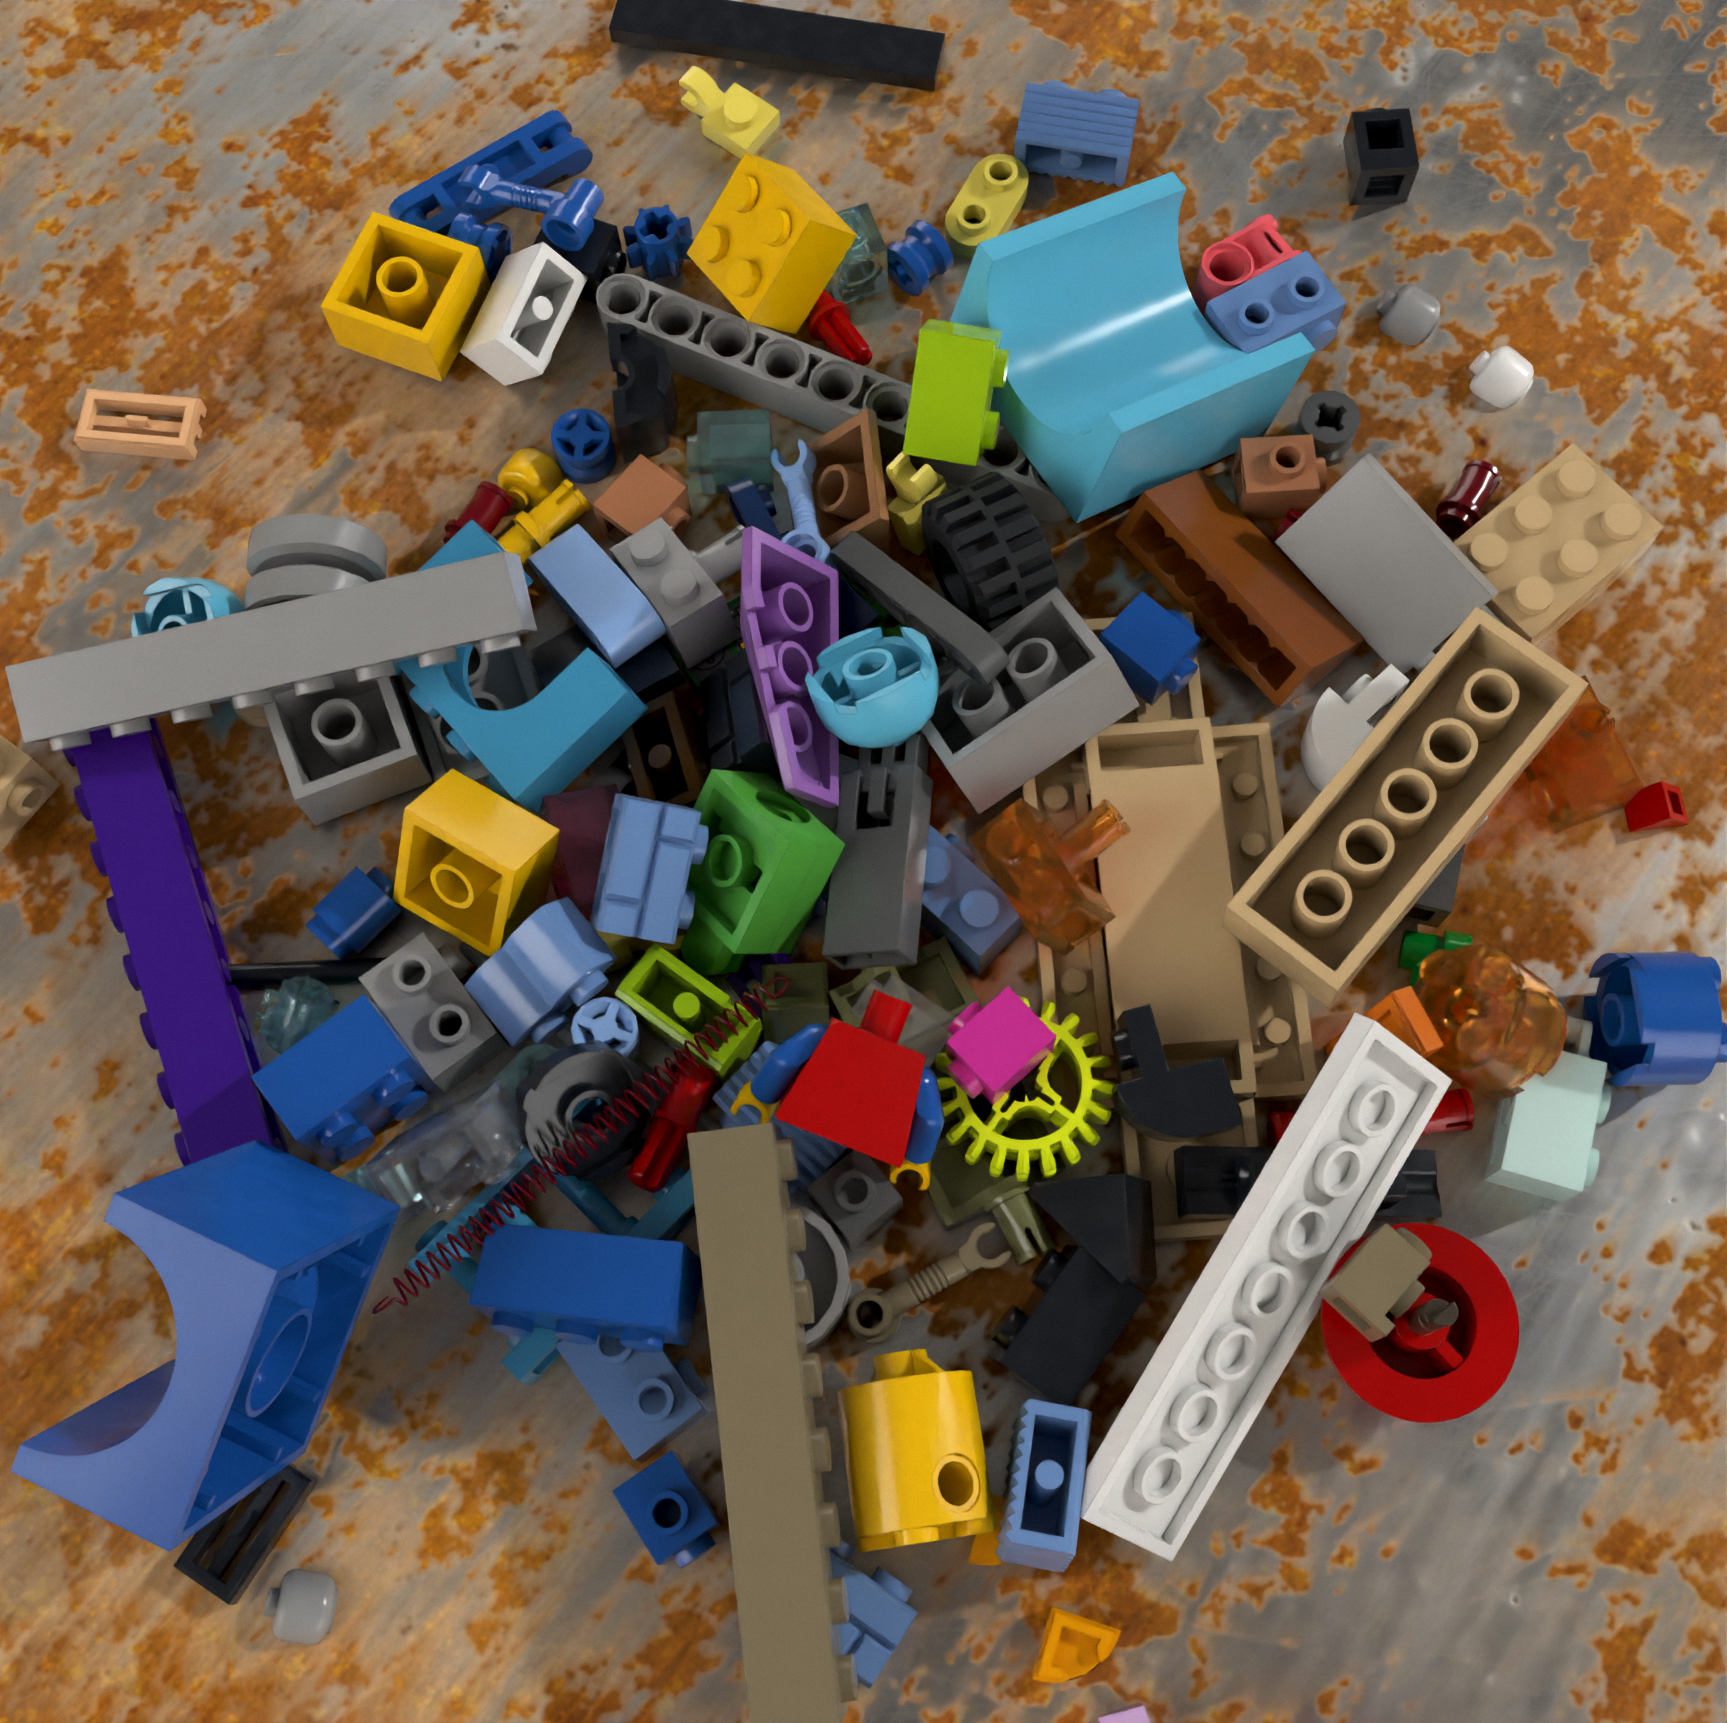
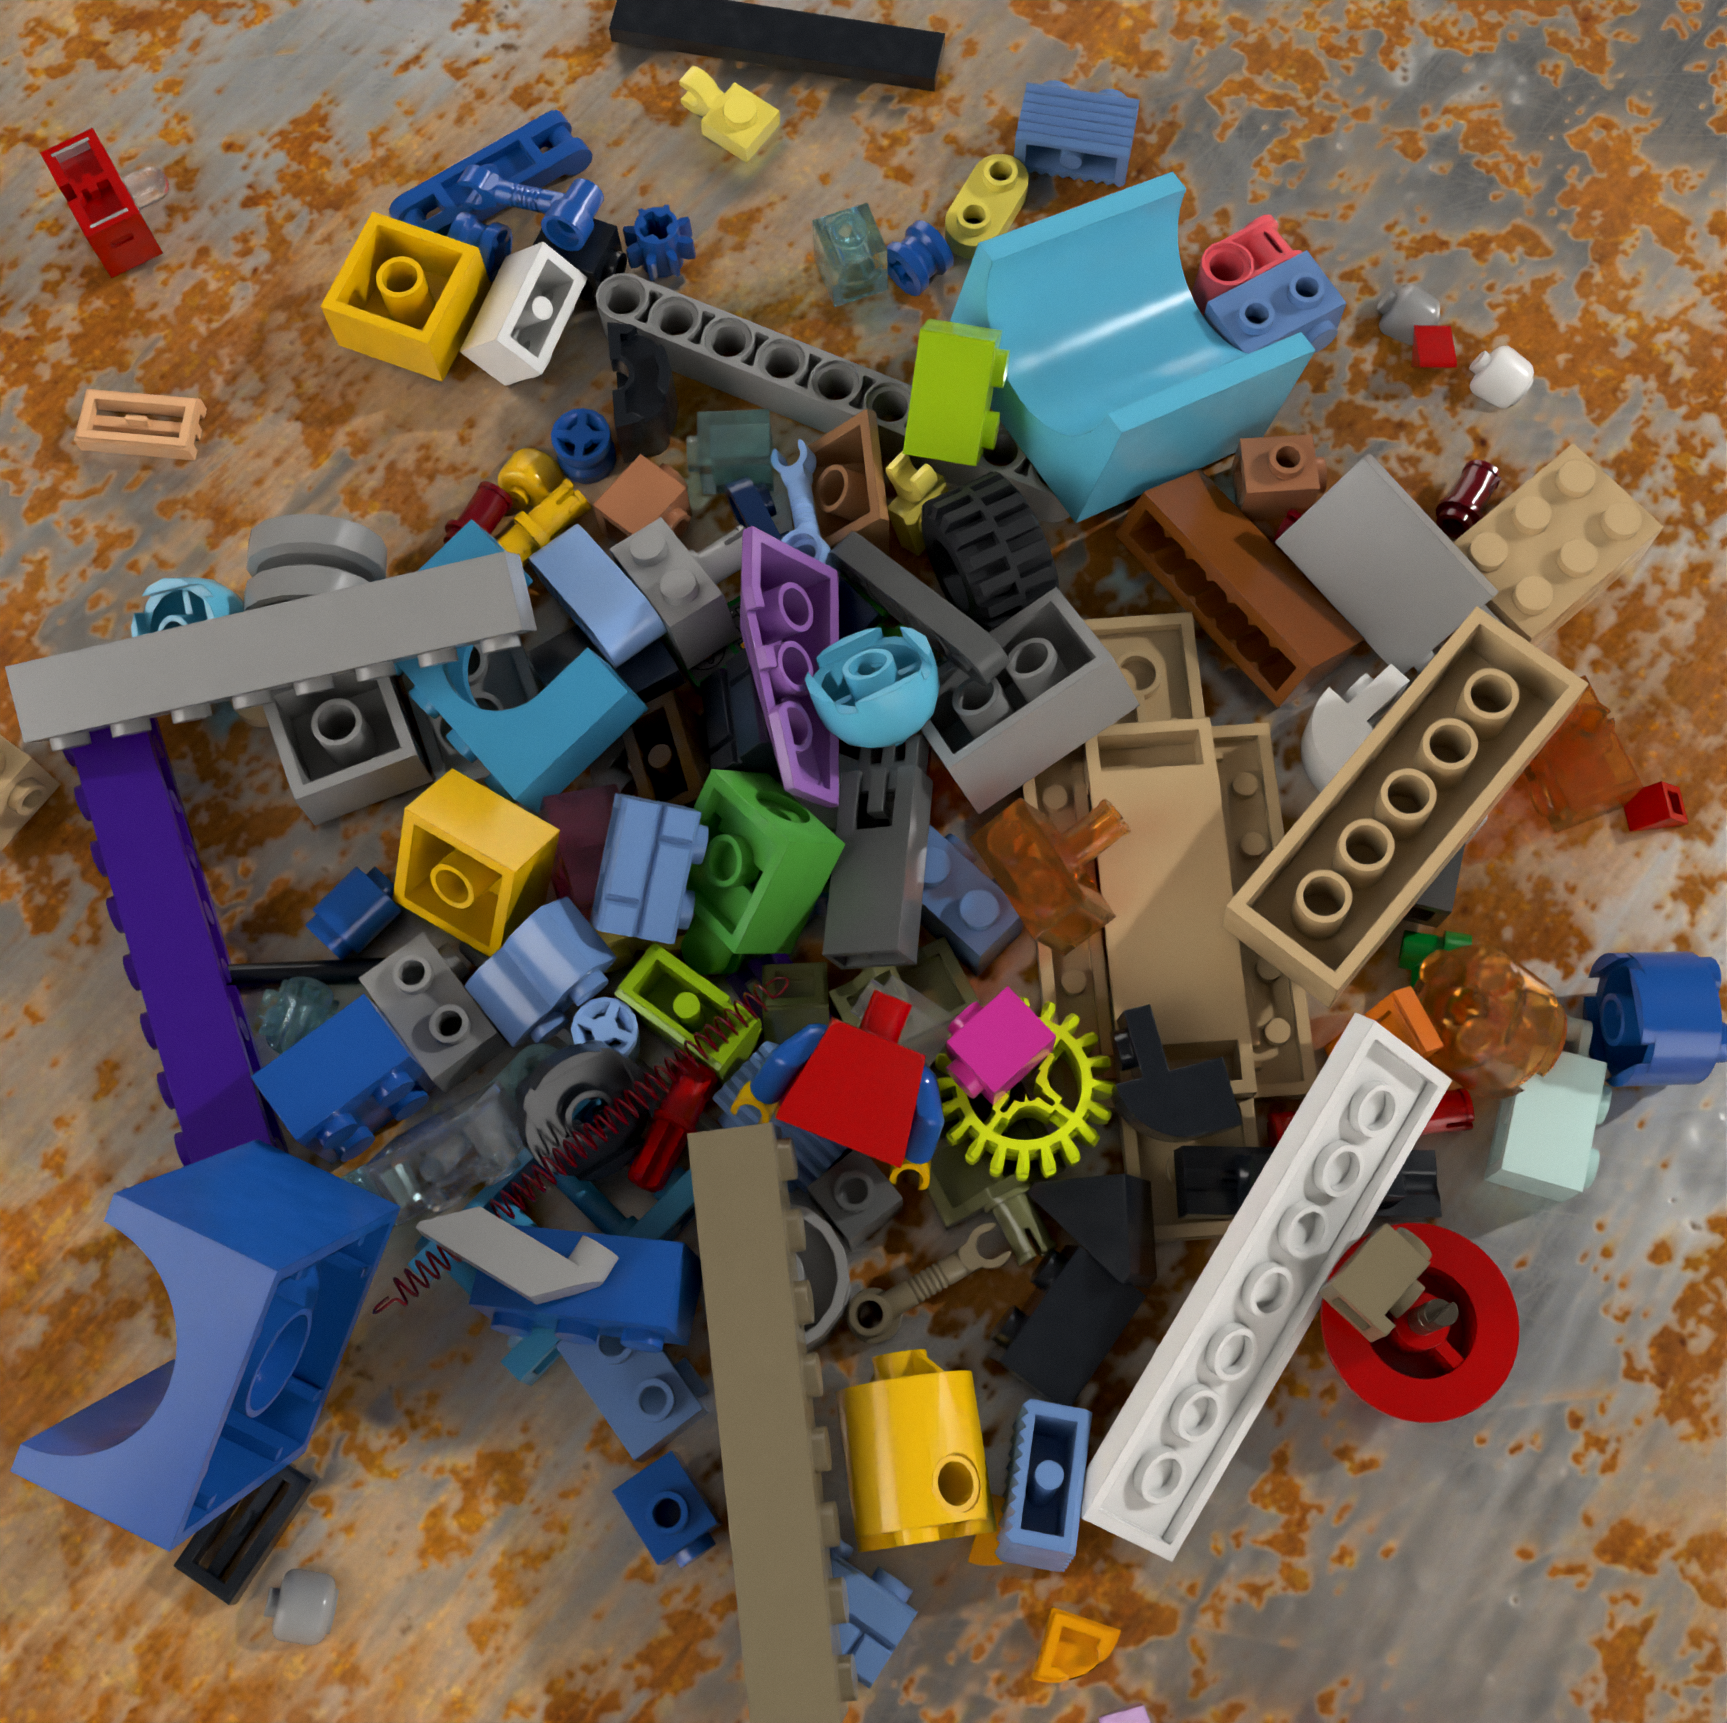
(105, 202): none -> red piece
(517, 1258): none -> light grey piece
(771, 244): yellow brick -> none
(830, 323): red axle -> none
(1152, 648): blue brick -> none
(1331, 407): dark grey wheel -> none
(1380, 156): black brick -> none
(1433, 347): none -> red piece

